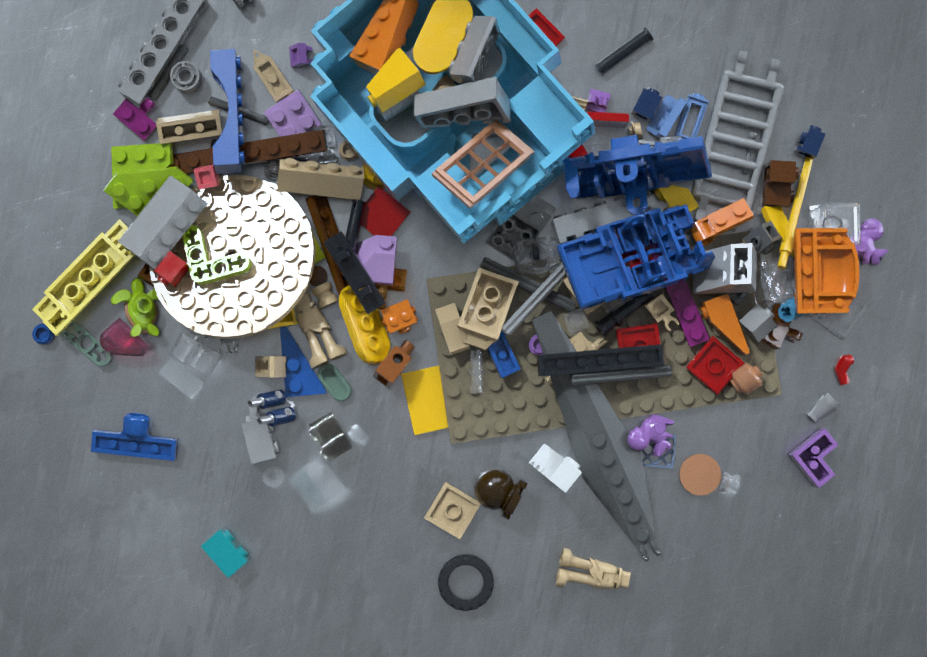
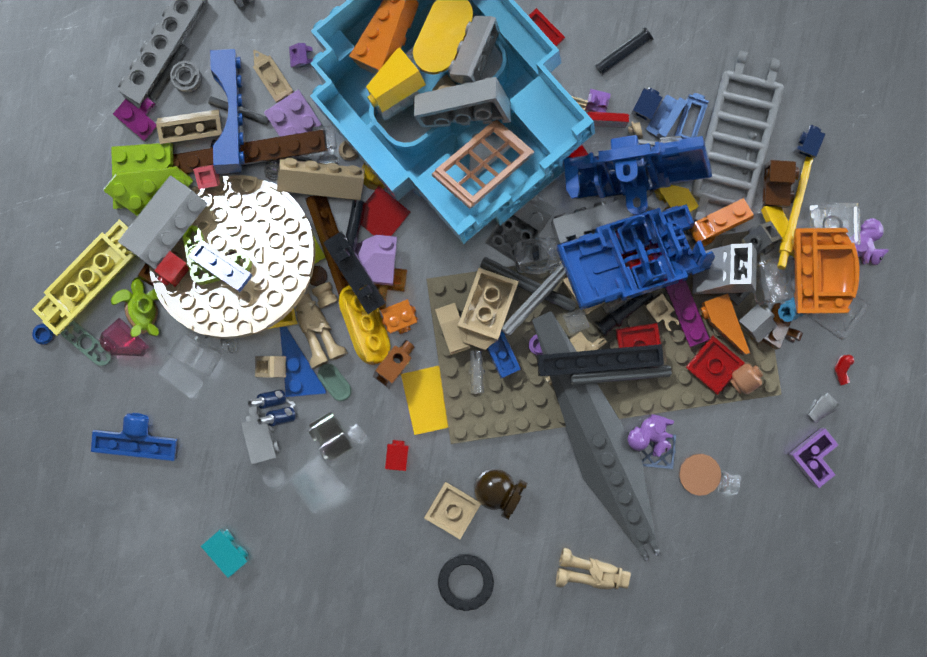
(220, 266): none -> plate
(397, 455): none -> red brick
(557, 469): white wedge -> none

